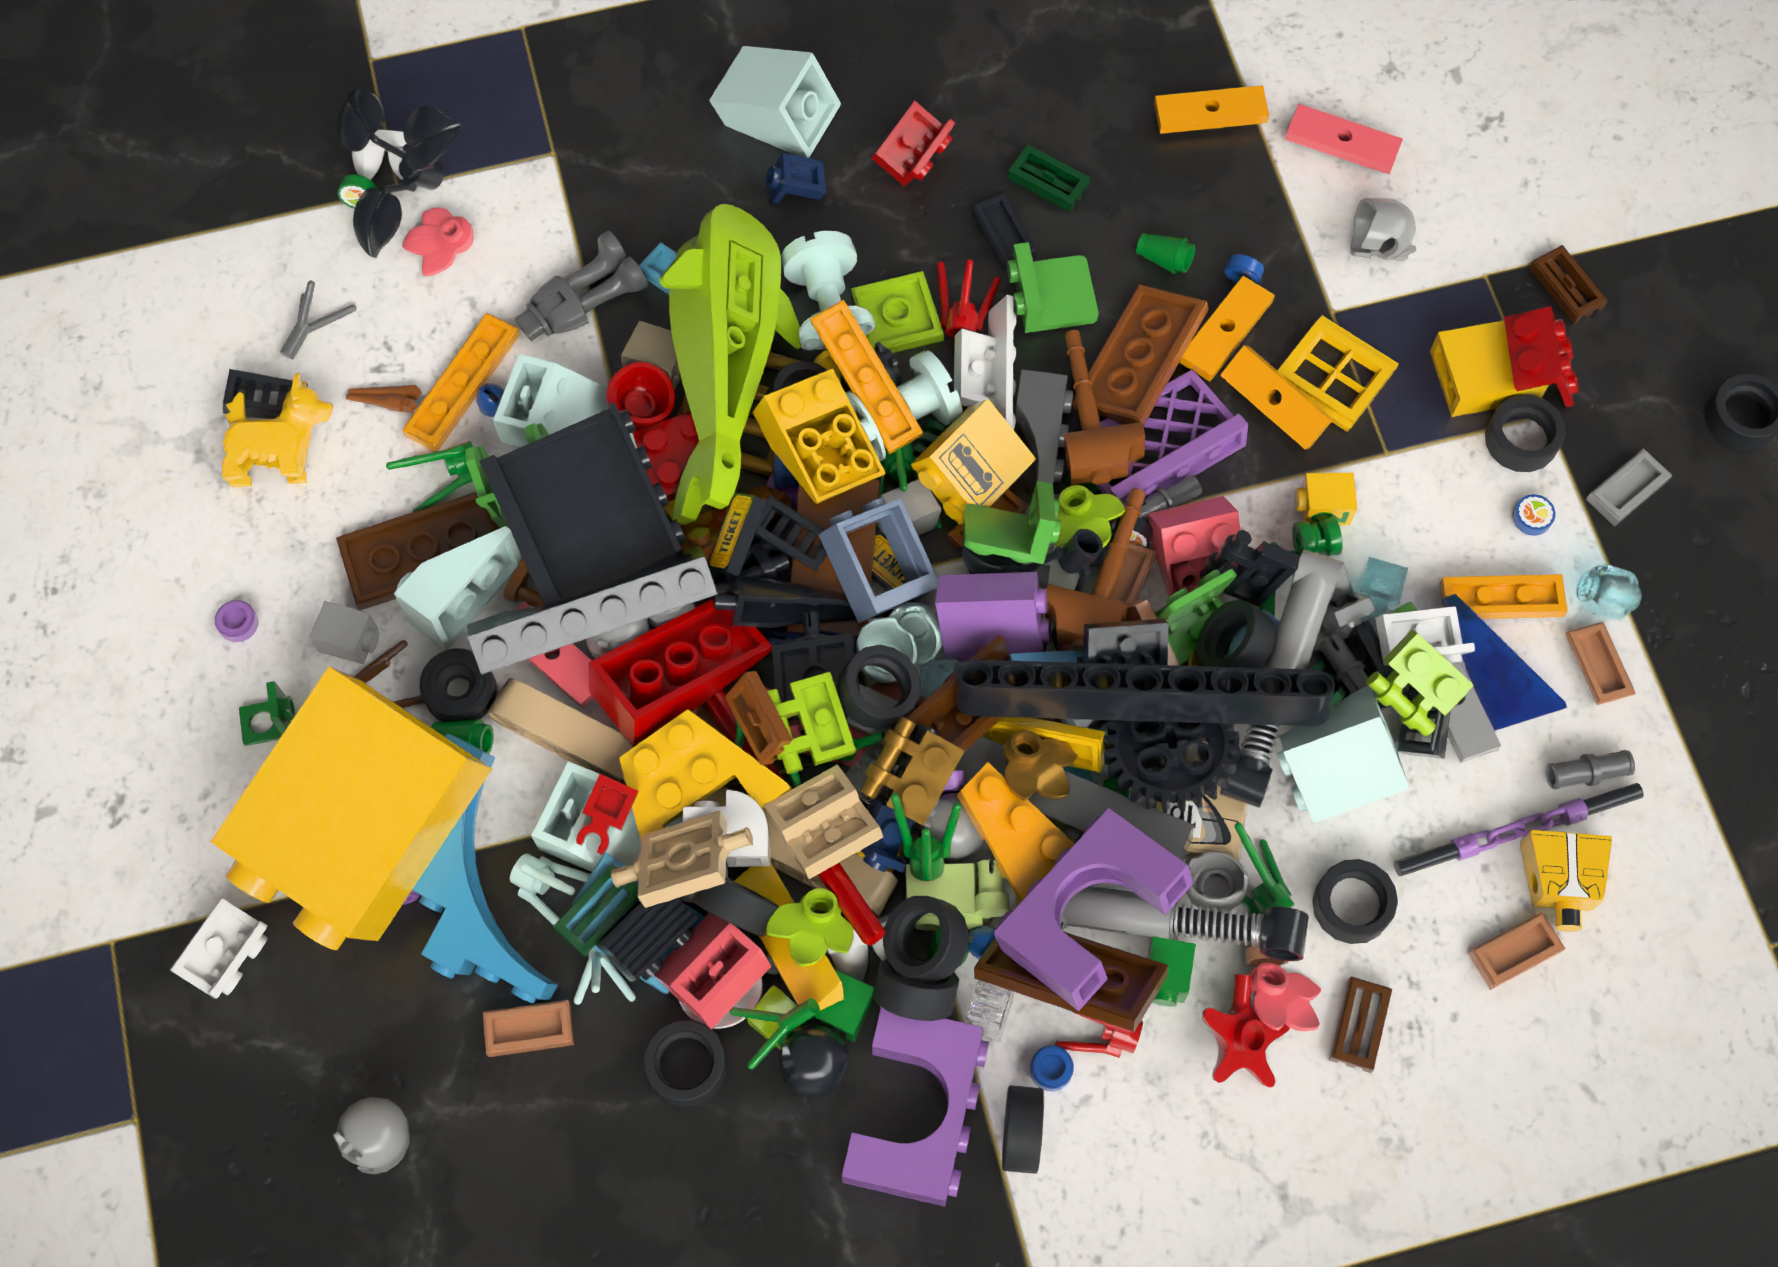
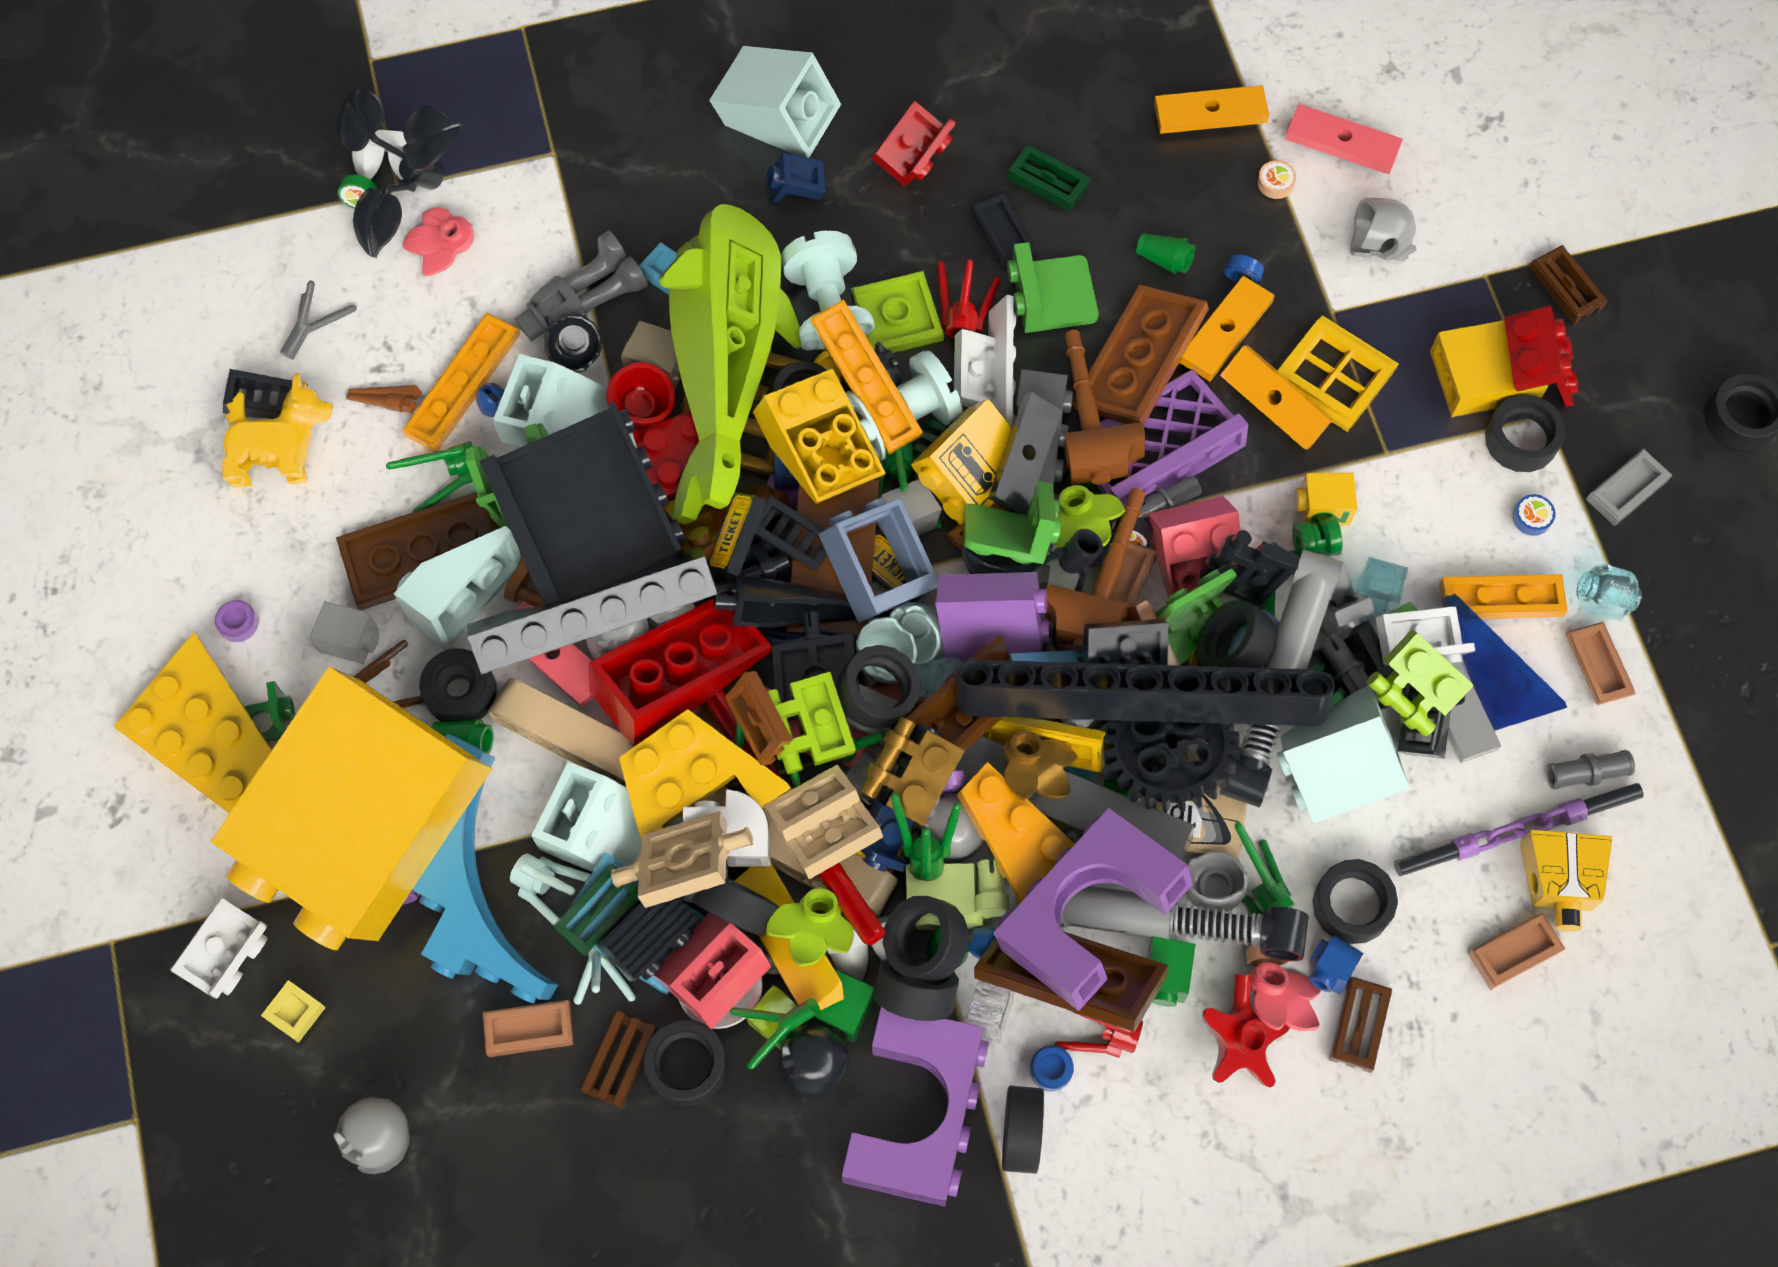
(198, 726): none -> yellow wing
(293, 1011): none -> light yellow plate
(573, 342): none -> black hair
(605, 1049): none -> reddish brown tile
(608, 806): red plate -> none
(1025, 454): none -> tile
(1276, 179): none -> tile
(1334, 964): none -> blue plate

